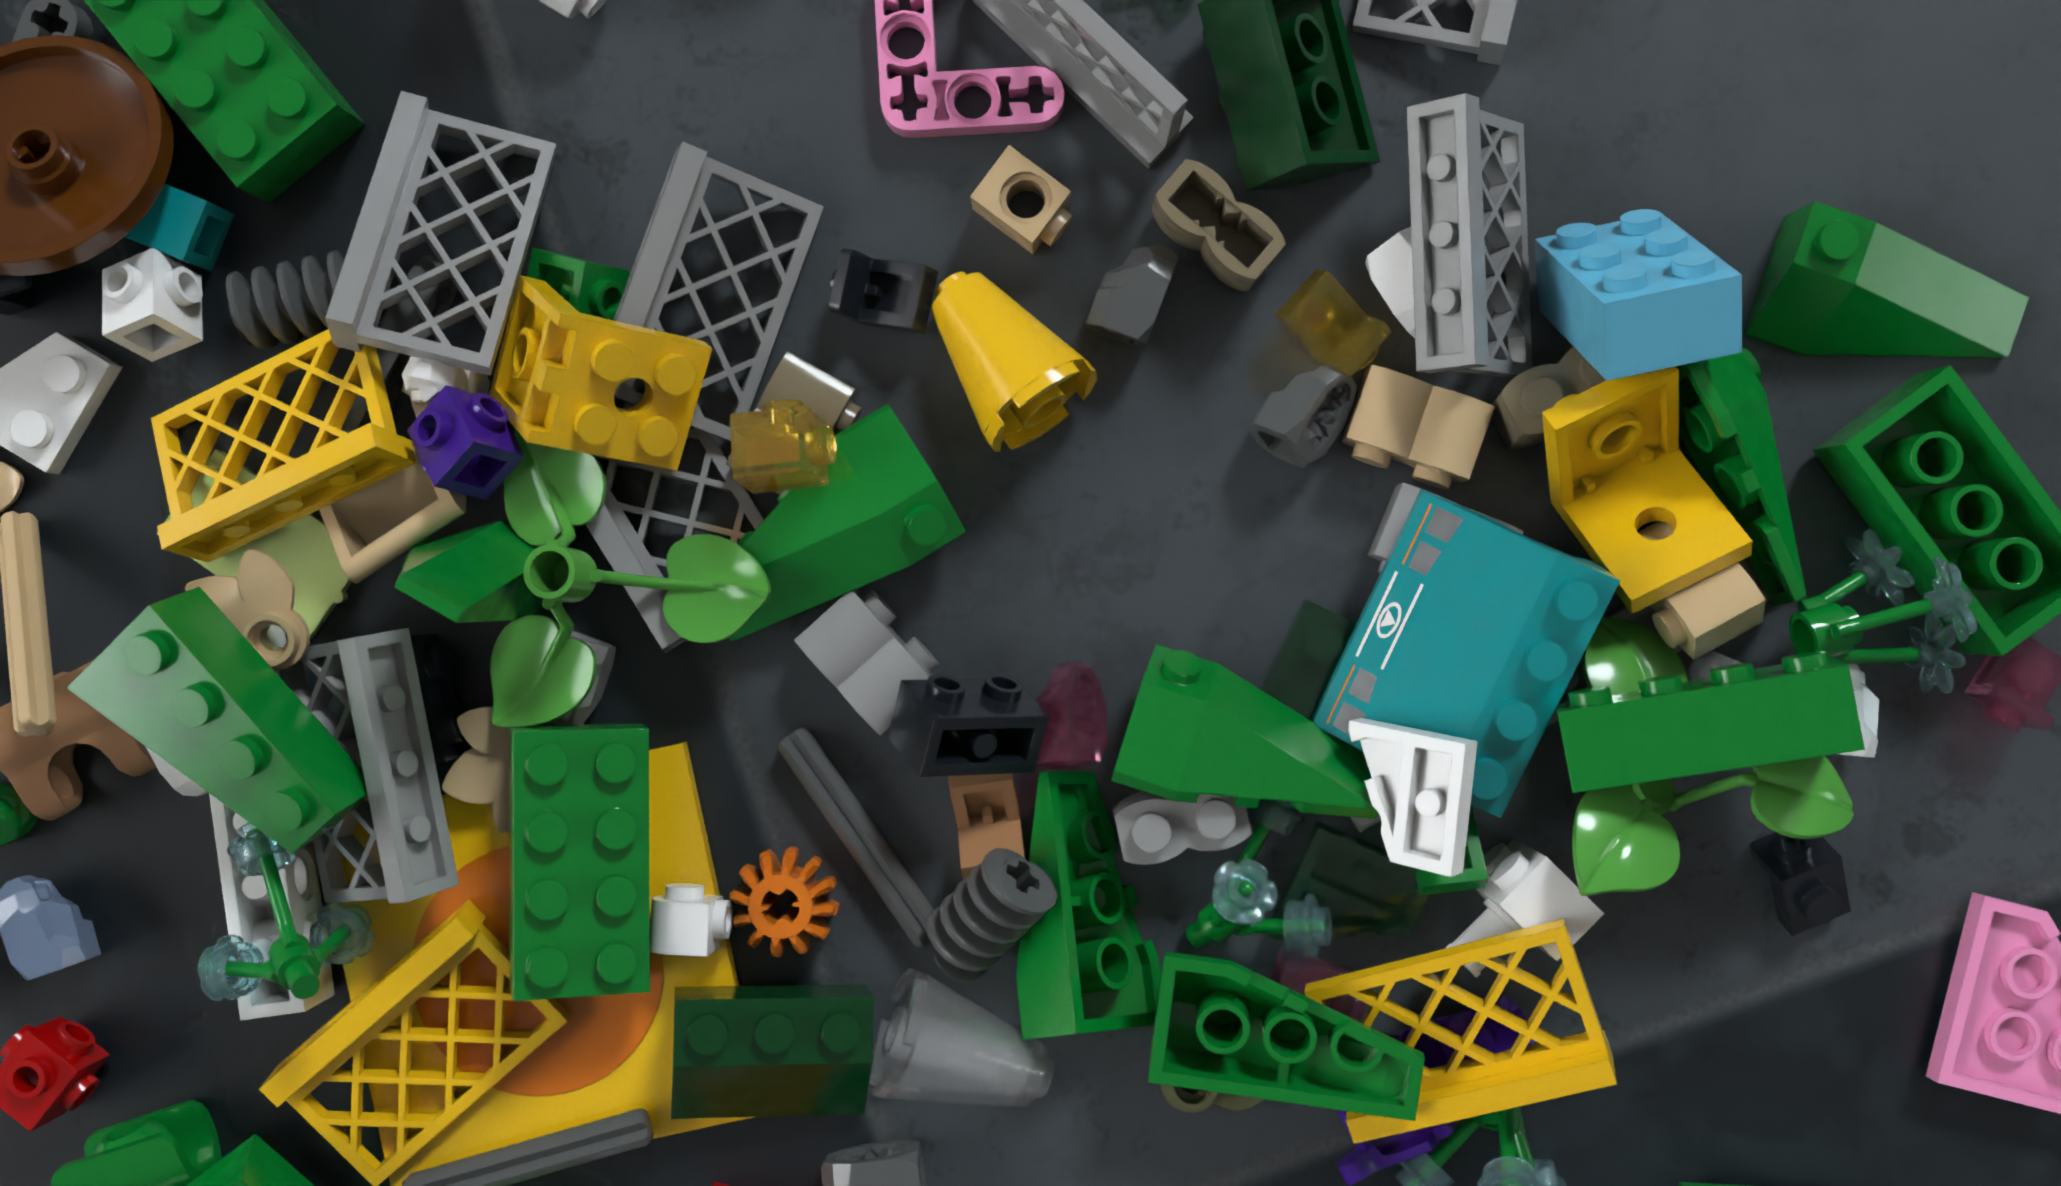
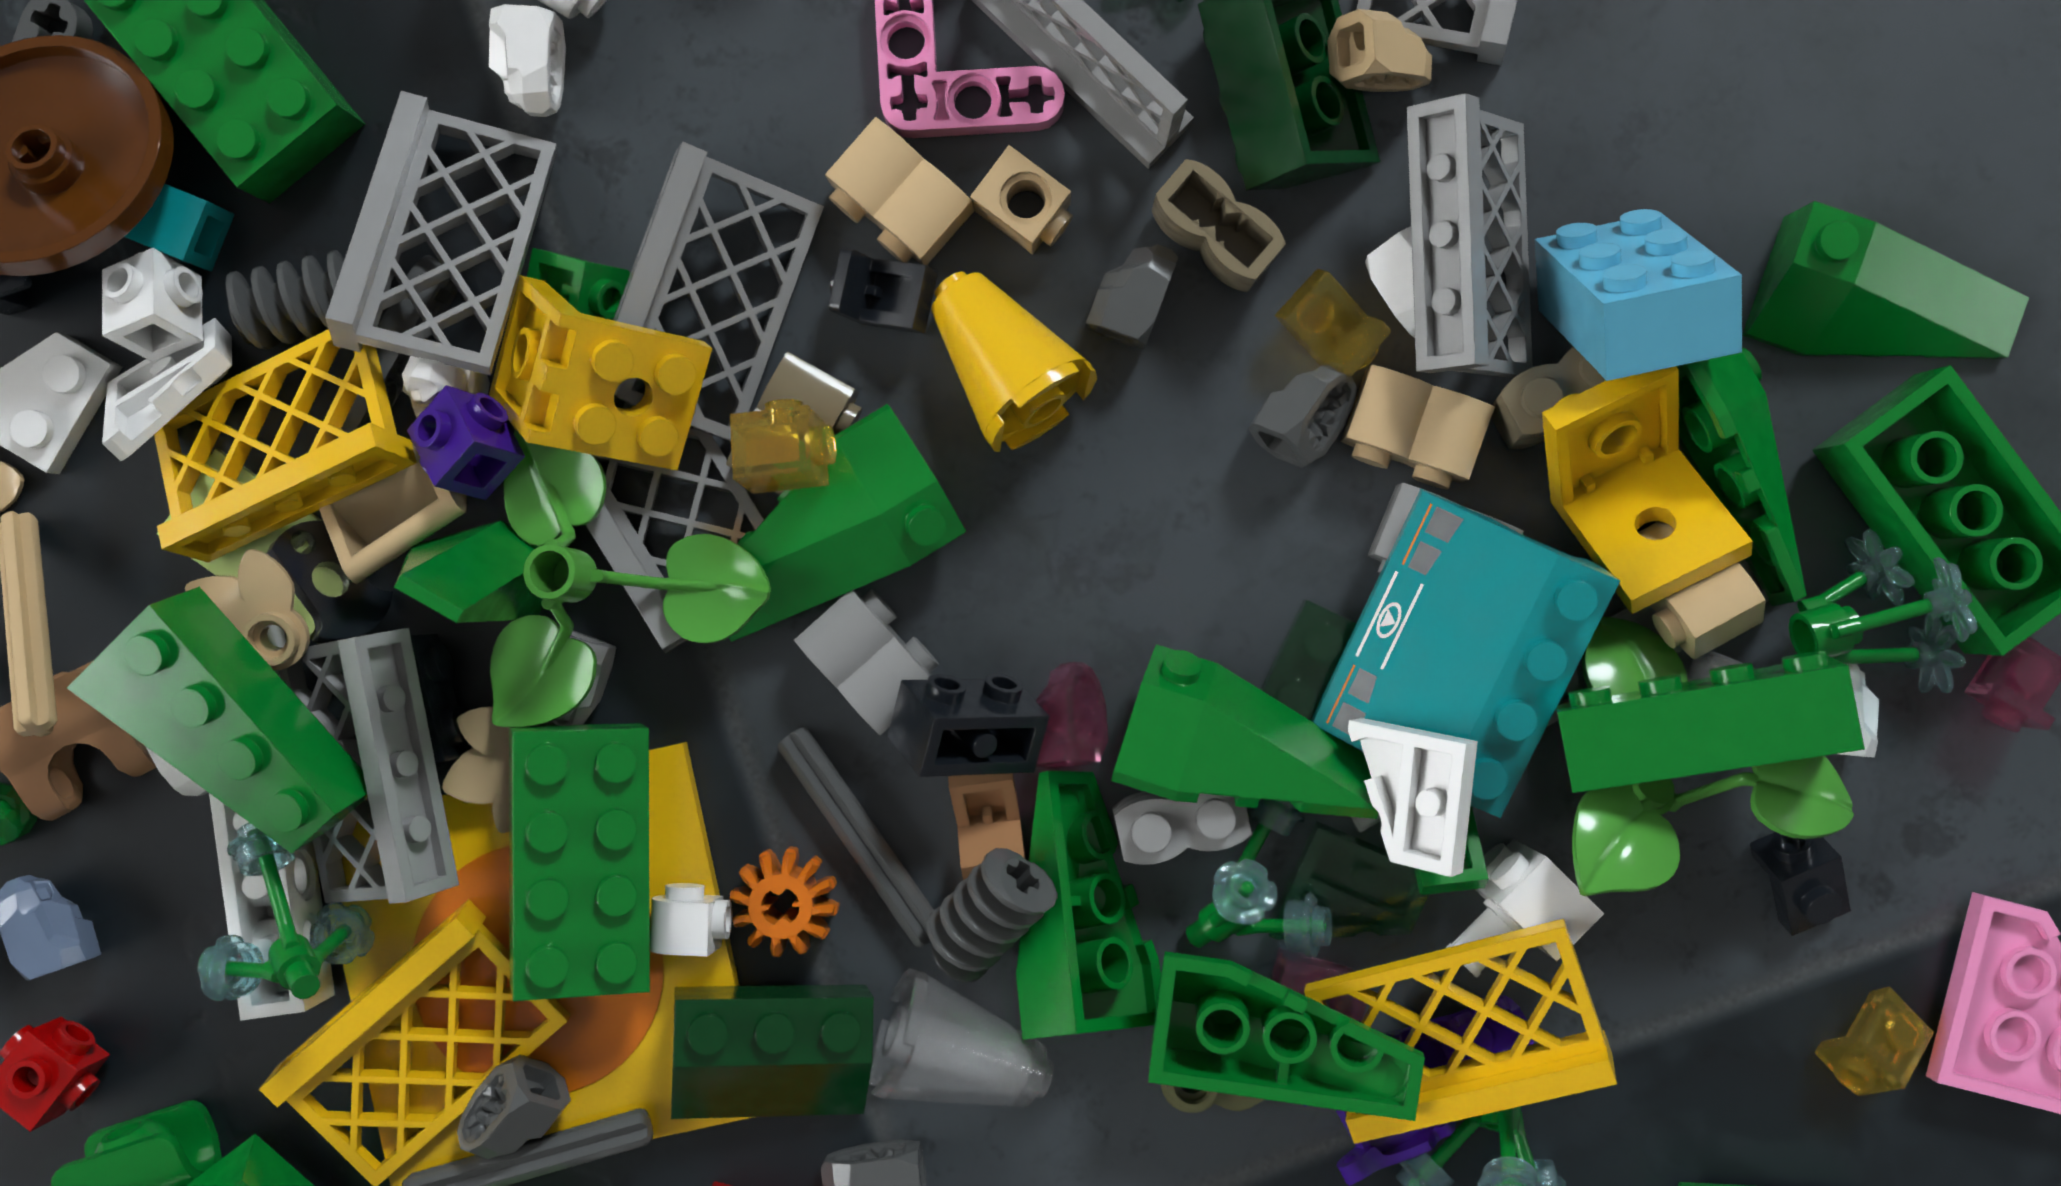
(156, 391): none -> white wing
(335, 618): none -> black piece
(511, 1106): none -> dark grey rock
(529, 56): none -> white rock
(898, 193): none -> tan brick
(1377, 53): none -> tan rock
(1879, 1046): none -> clear yellow bracket

